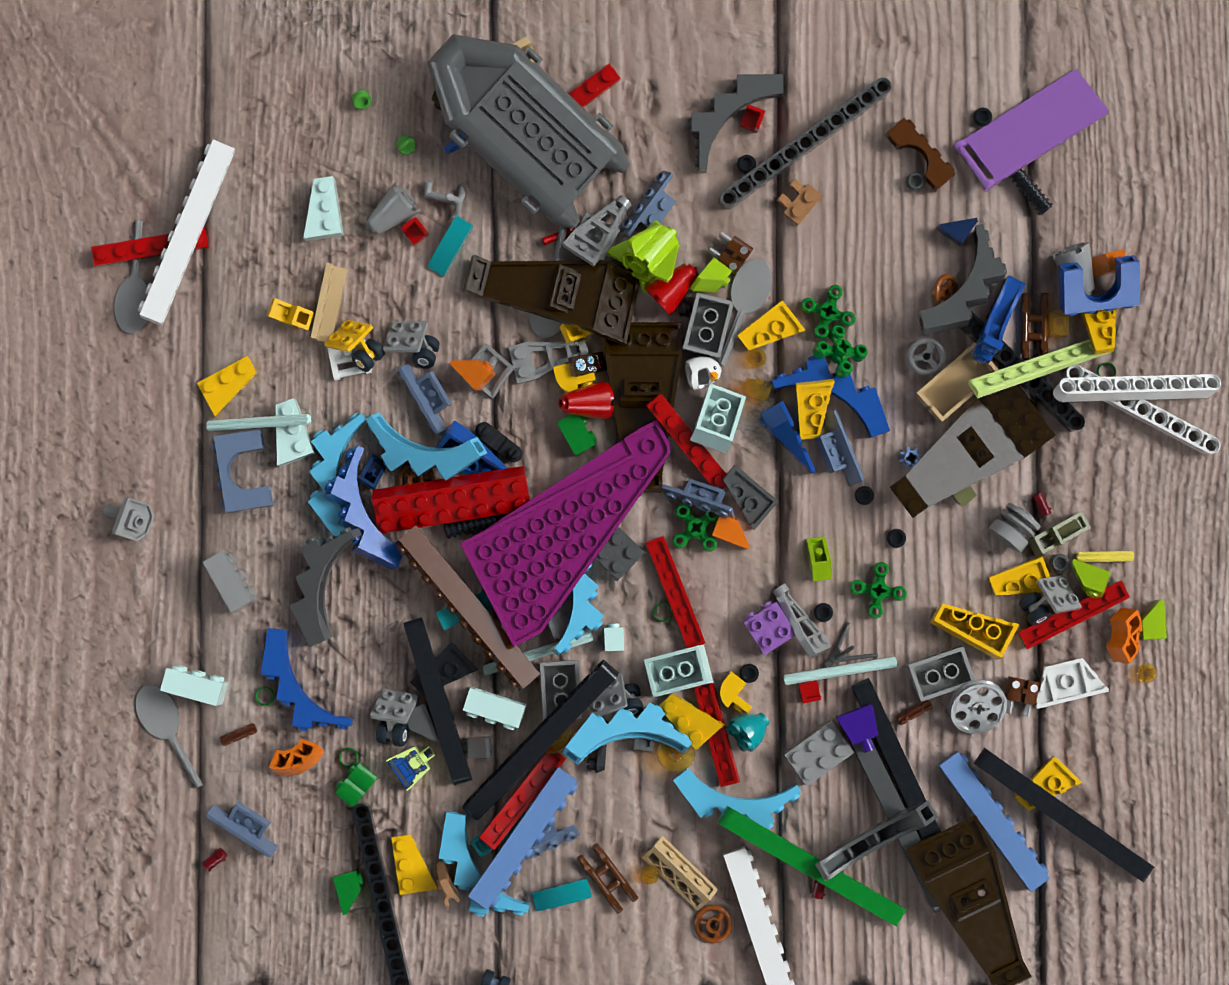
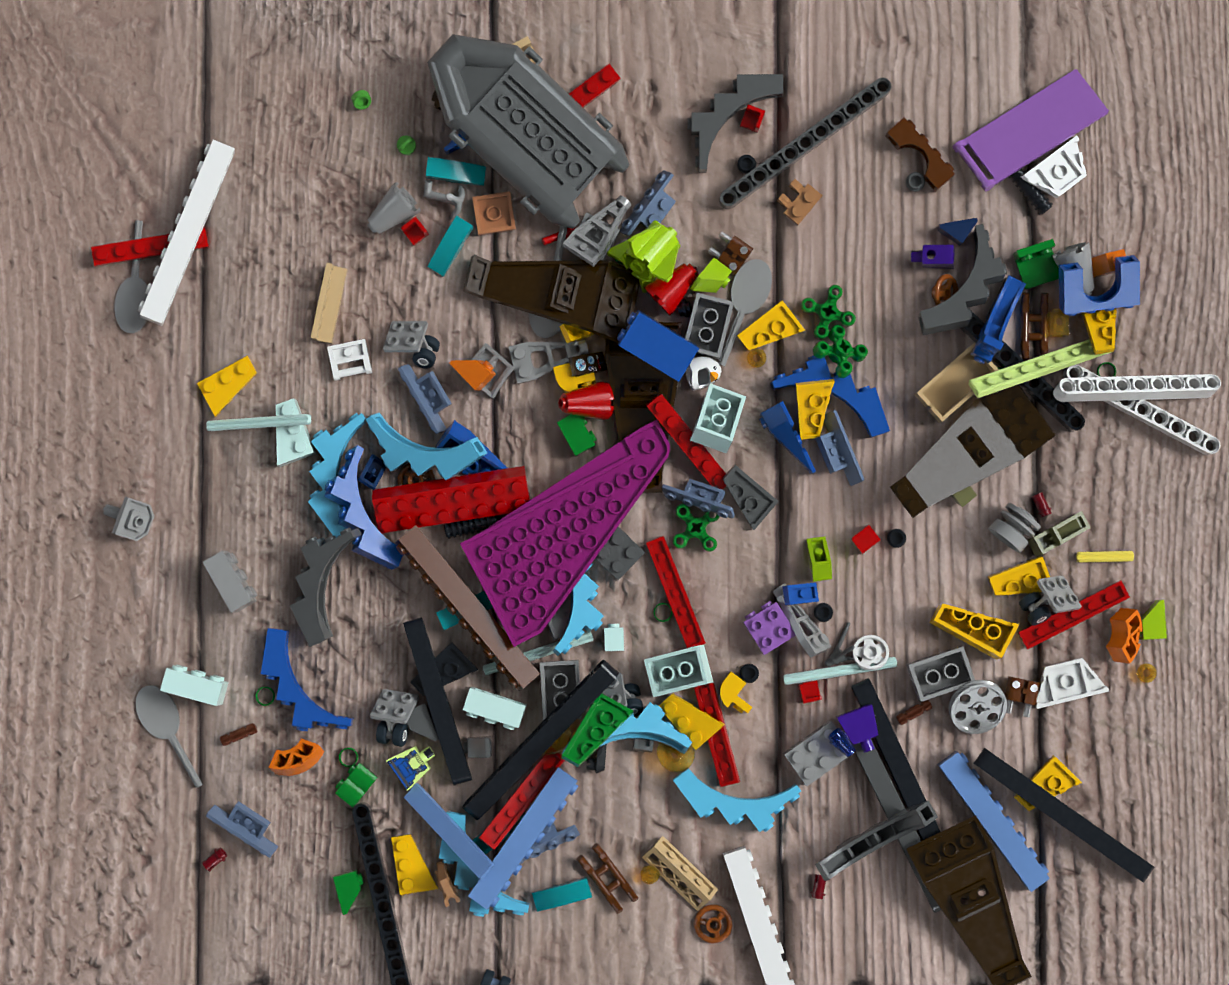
(227, 449): sand blue arch -> none
(290, 314): yellow brick -> none
(324, 211): light aqua wedge -> none
(350, 336): yellow plate -> none
(449, 831): none -> medium blue tile
(455, 171): none -> teal slope
(494, 213): none -> nougat plate
(498, 442): black piece -> none
(597, 726): none -> green wing
(657, 345): none -> blue brick
(730, 531): orange slope -> none
(748, 730): teal piece -> none
(756, 389): clear yellow brick -> none
(800, 593): none -> blue plate
(806, 863): green beam -> none
(840, 740): none -> clear blue cone
(864, 495): black plate -> none
(865, 539): none -> red panel
(871, 652): none -> white wheel
(879, 580): green gear -> none
(912, 453): light blue gear -> none
(935, 367): light grey piece -> none
(943, 257): none -> dark purple torso
(982, 117): black plate -> none
(1037, 264): none -> green bracket
(1058, 170): none -> white wing
(1059, 563): dark grey plate -> none
(1091, 578): lime slope -> none

